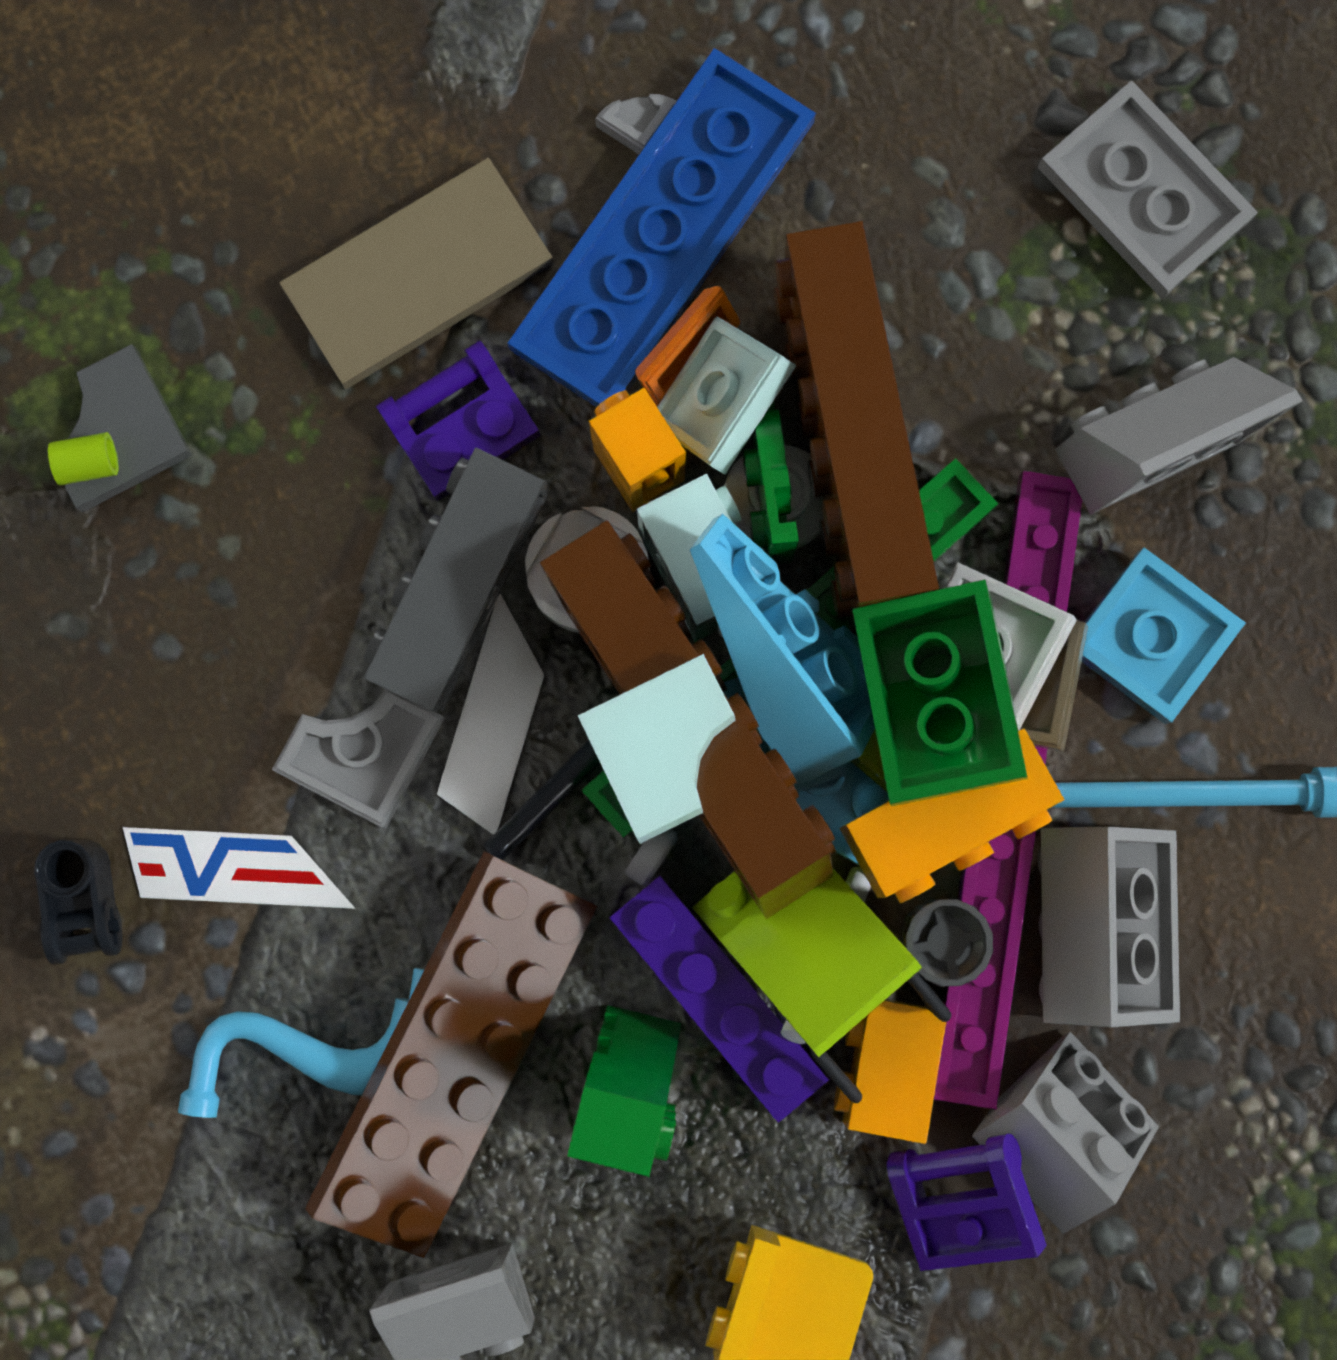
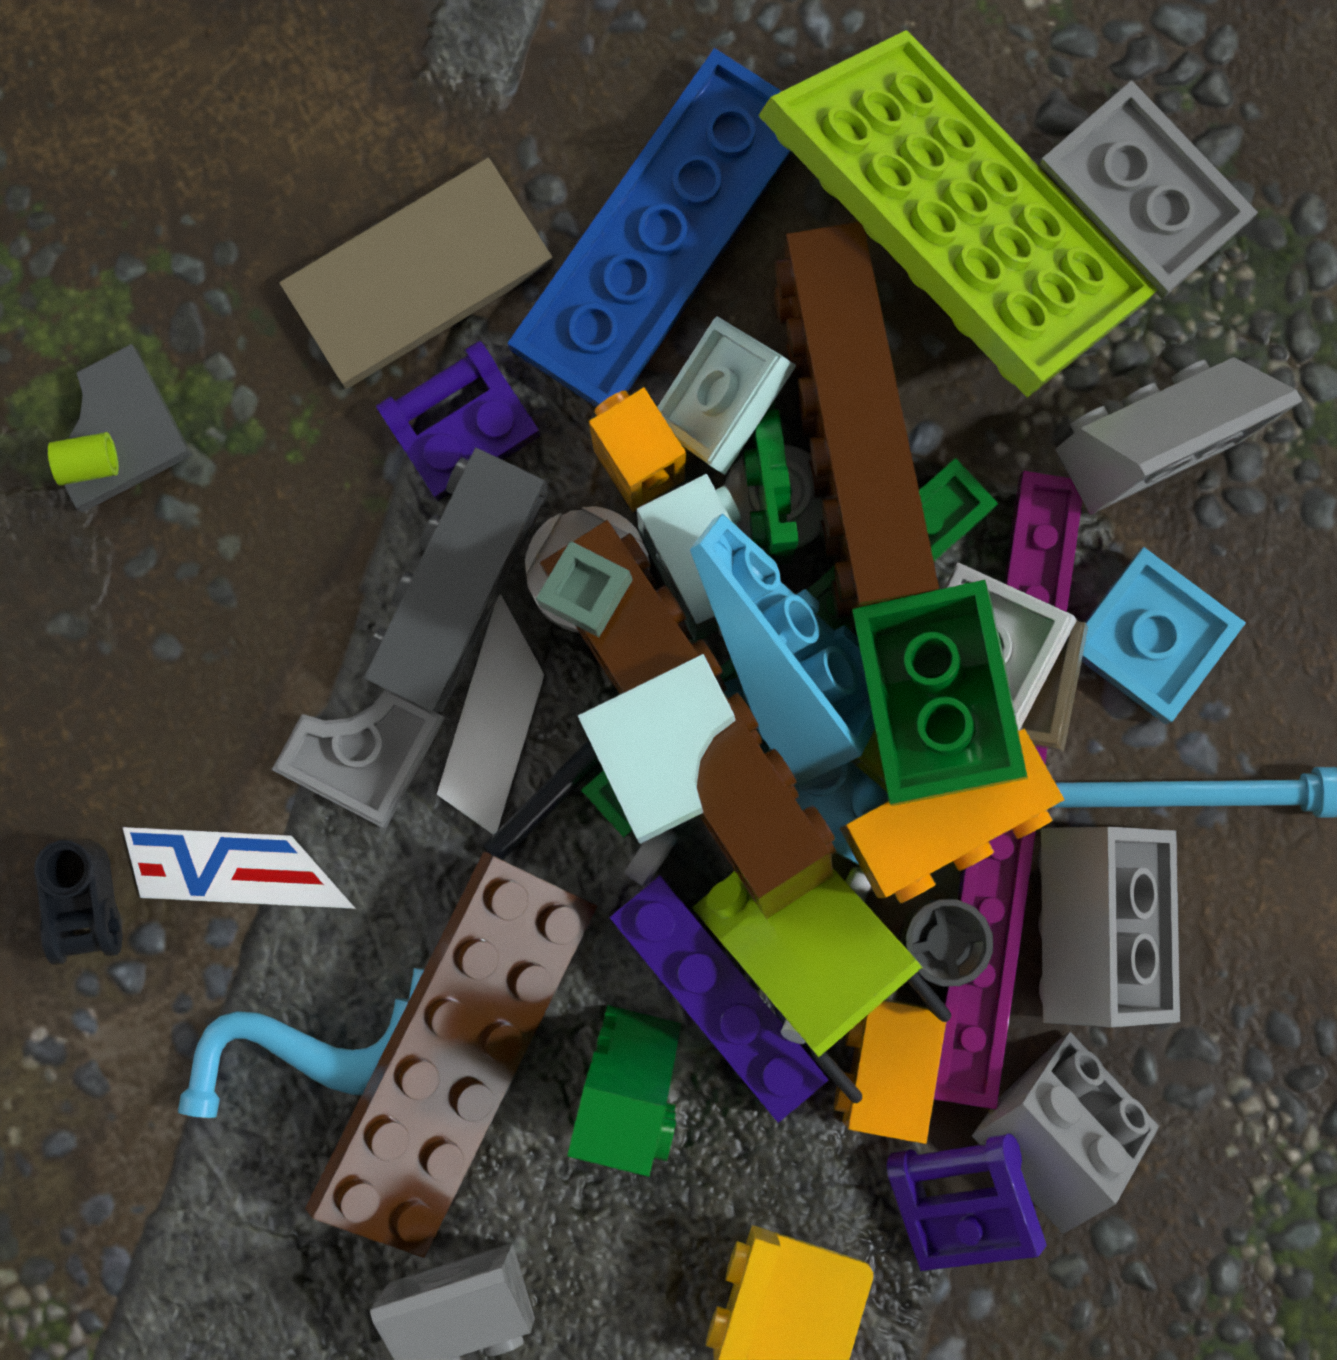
(584, 588): none -> sand green plate
(634, 119): light grey tile -> none
(674, 349): orange tile -> none
(960, 208): none -> lime plate

